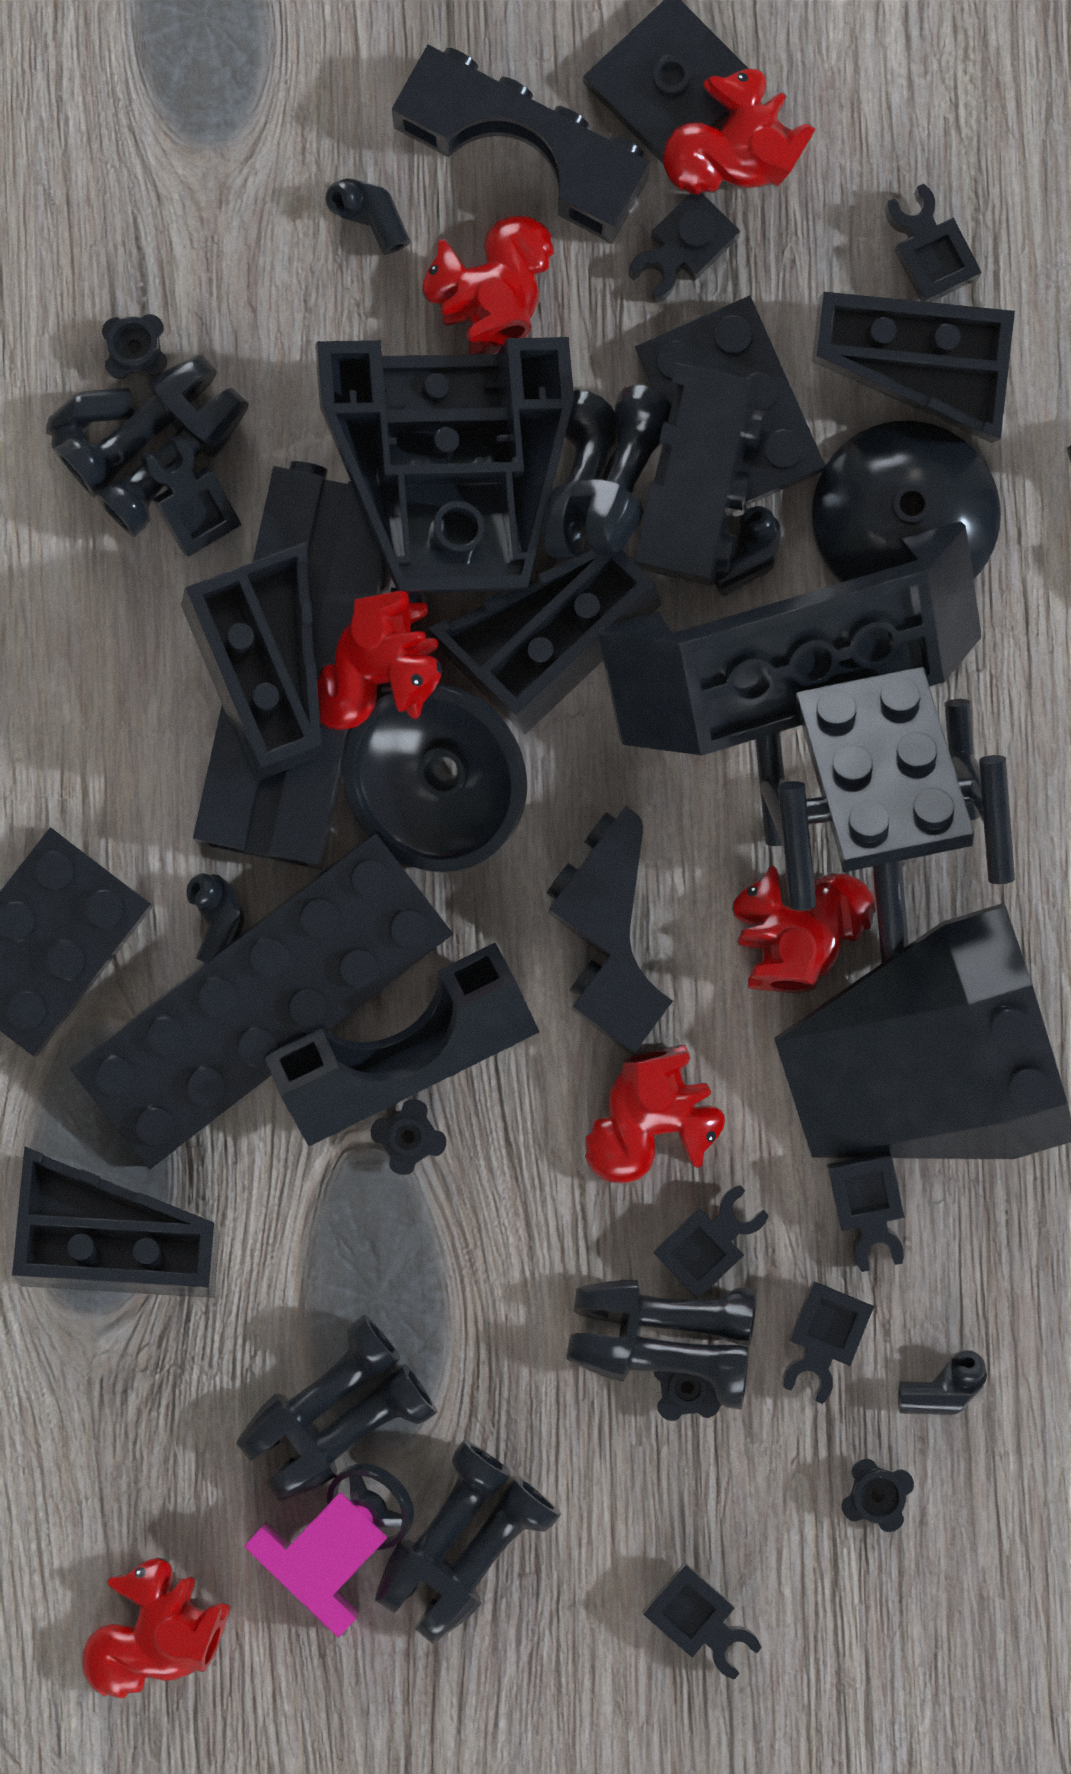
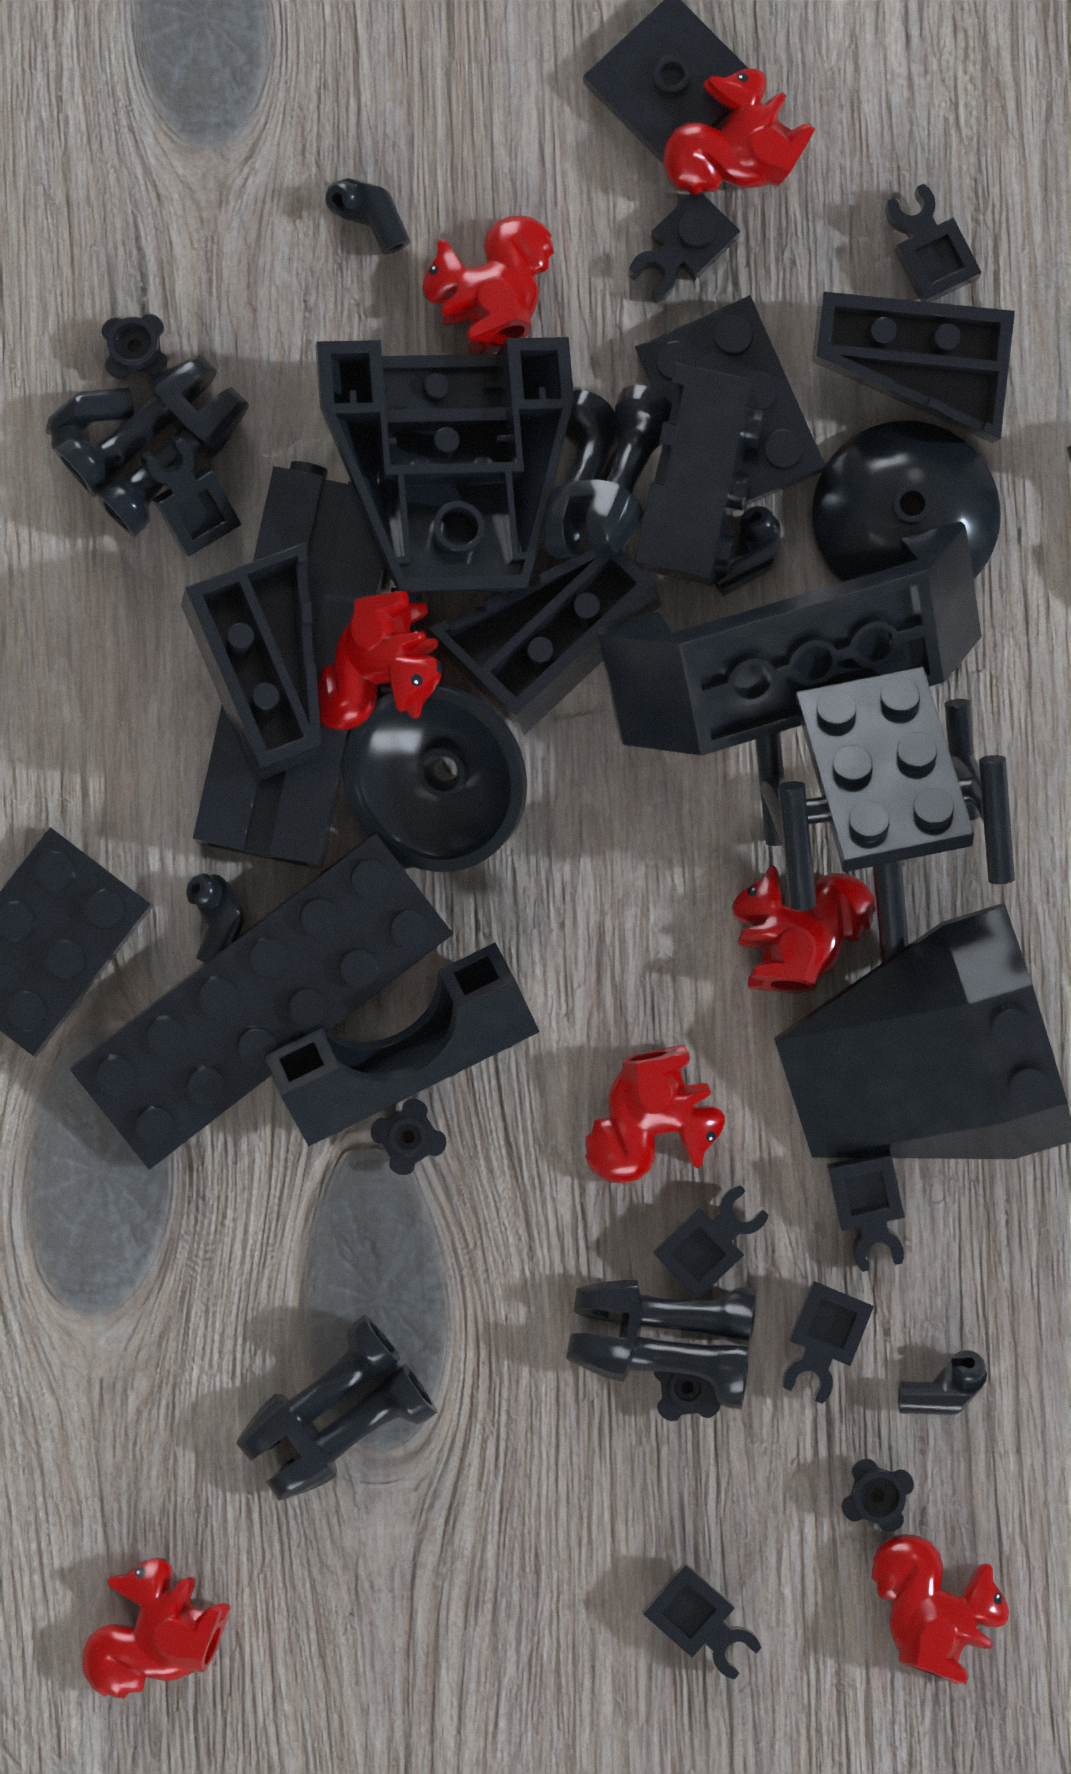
(107, 1238): black wedge -> none
(335, 1544): dark pink piece -> none
(454, 104): black arch -> none
(517, 1510): black piece -> none
(598, 908): black arch -> none
(926, 1621): none -> red animal

